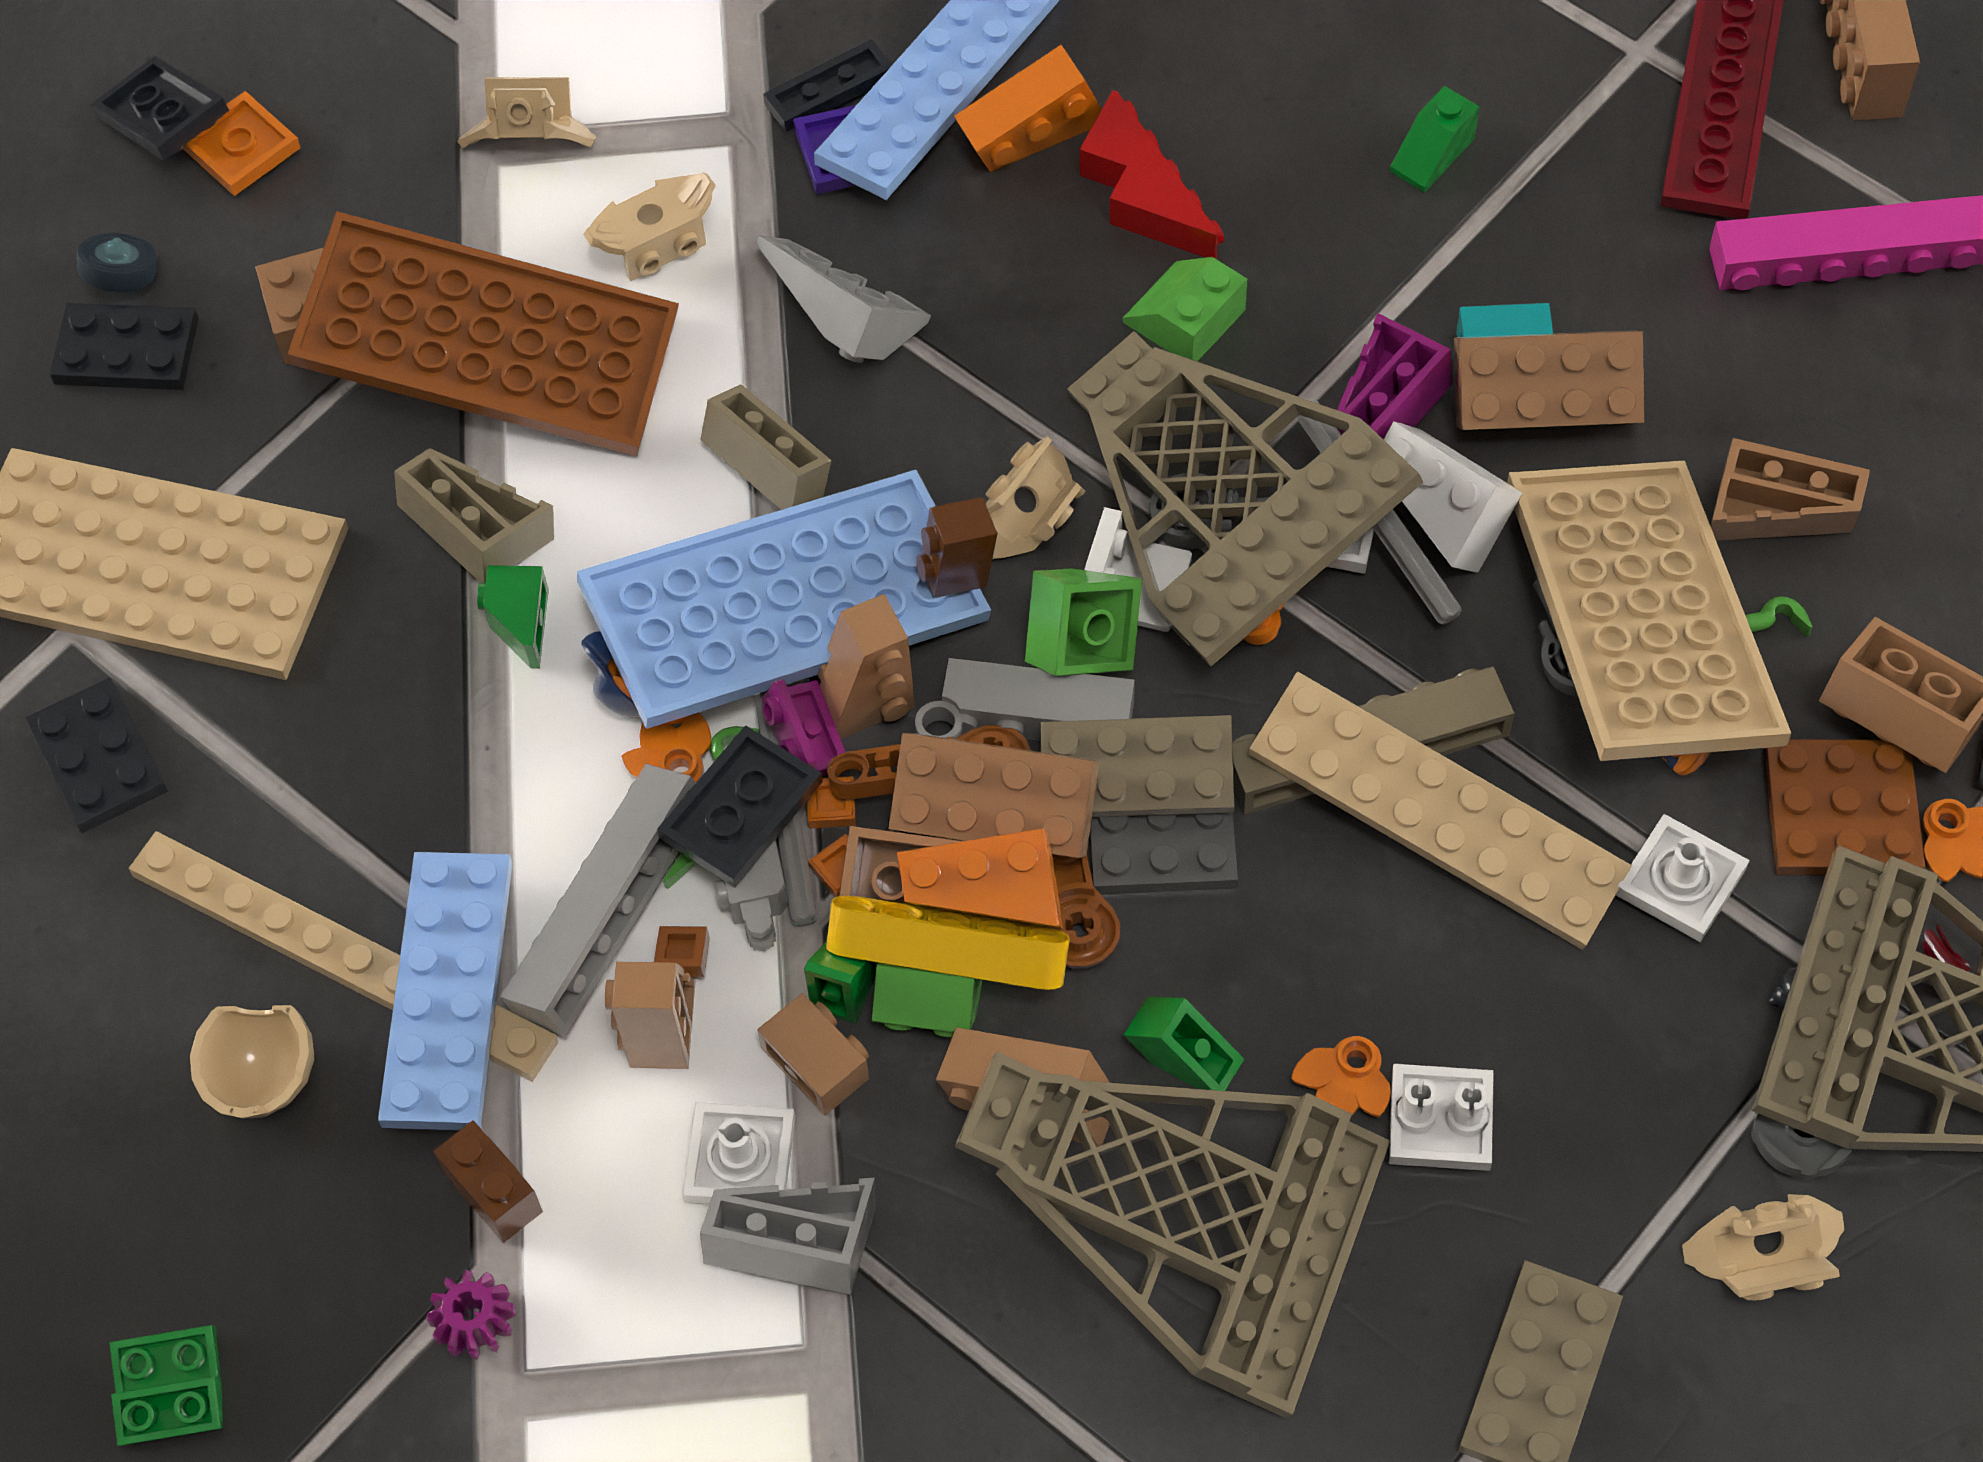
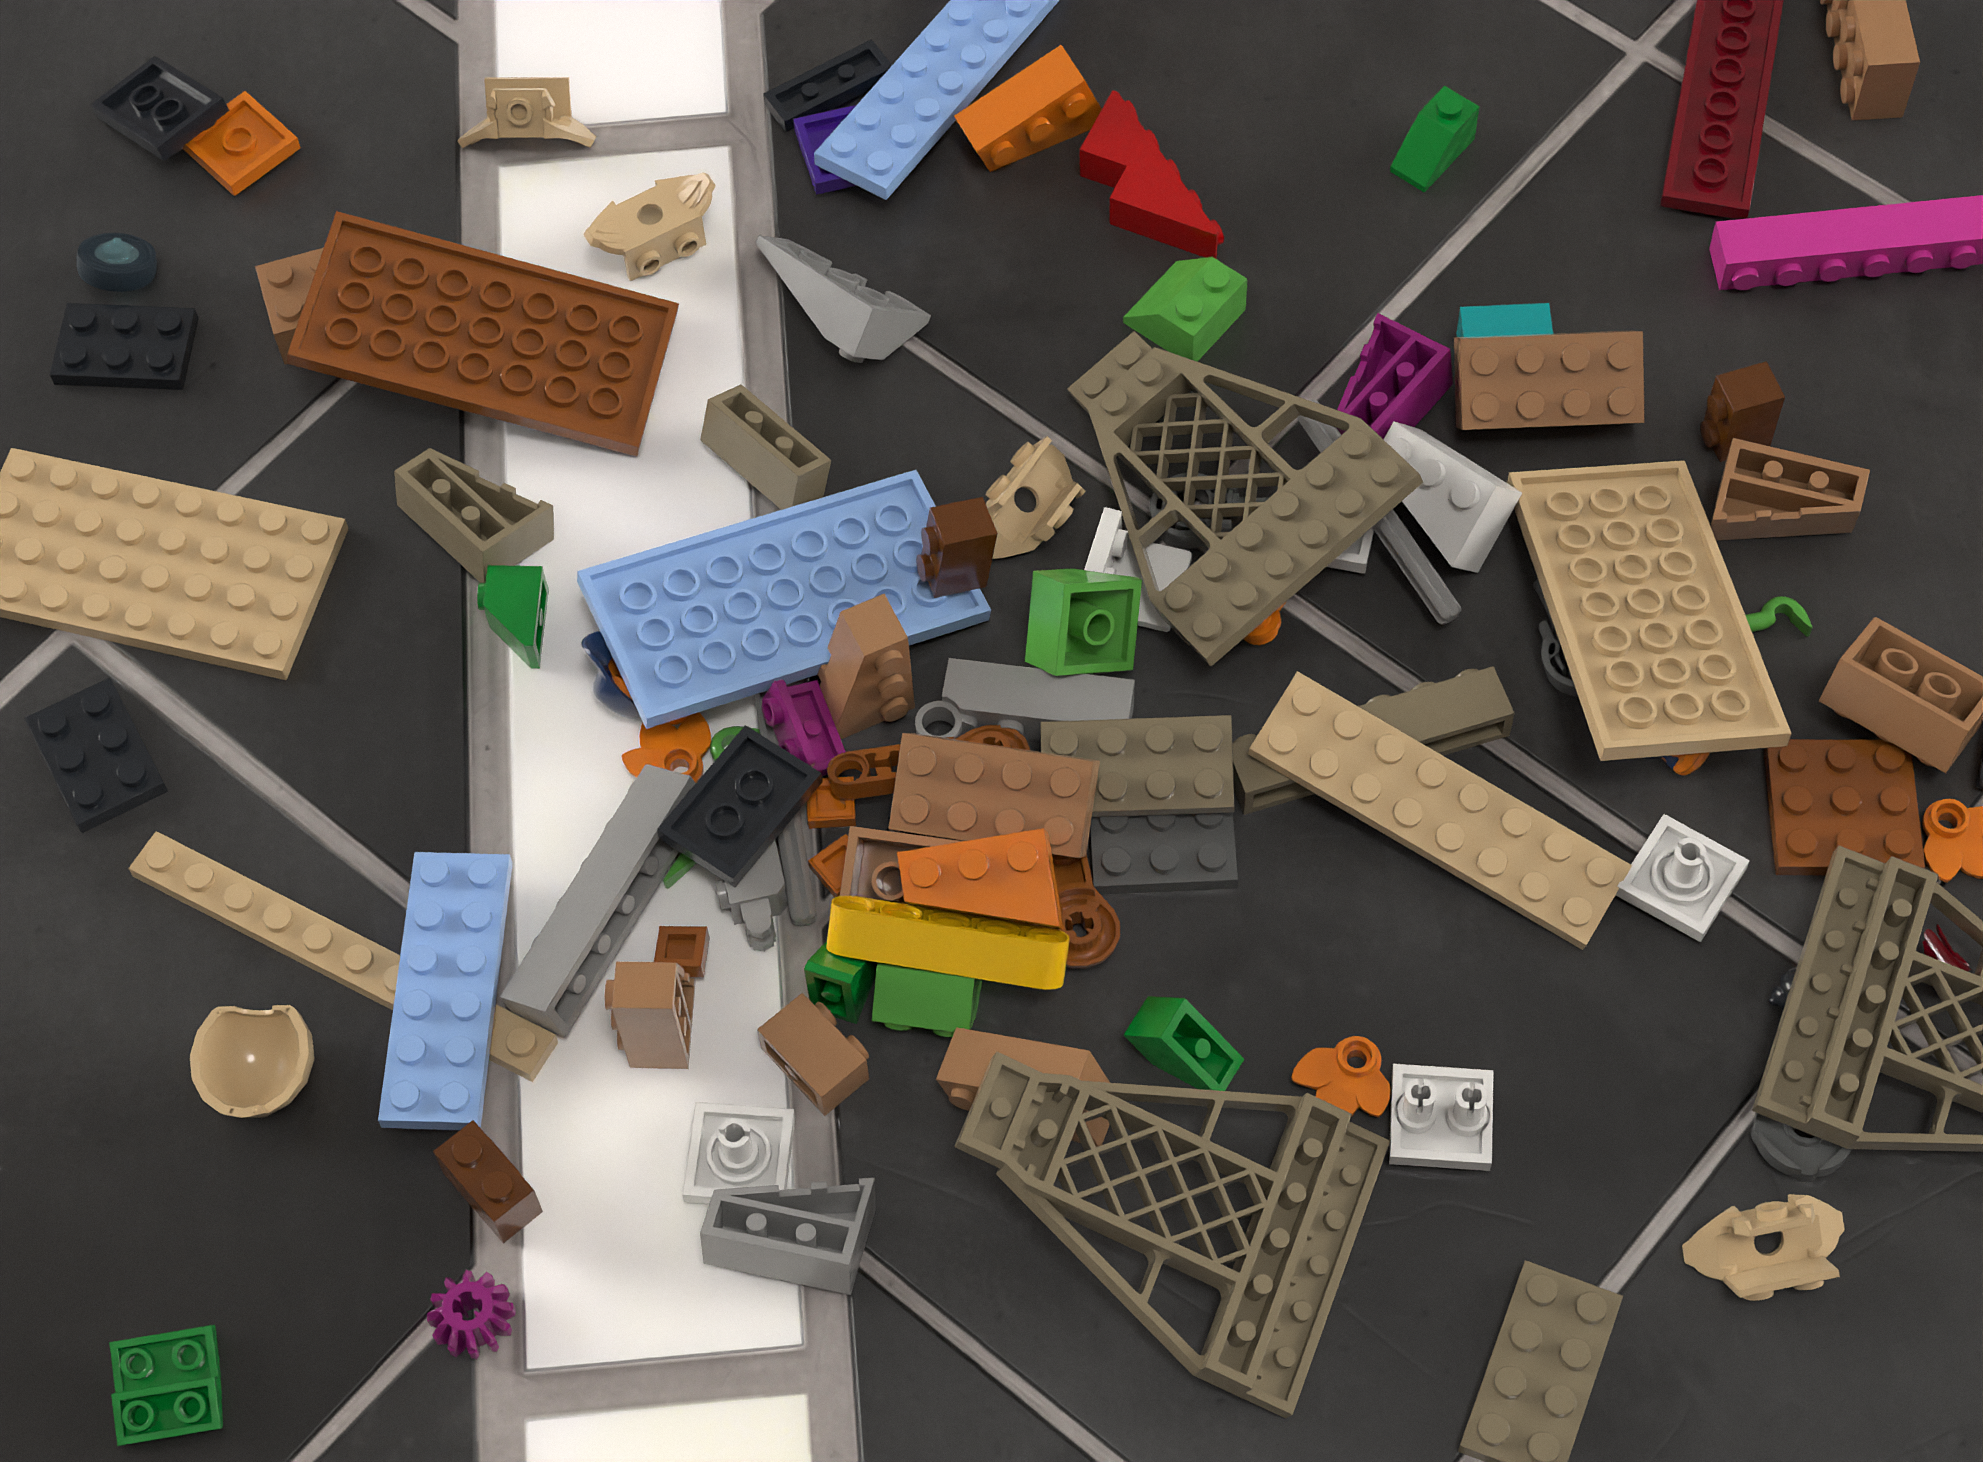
(1742, 407): none -> reddish brown brick

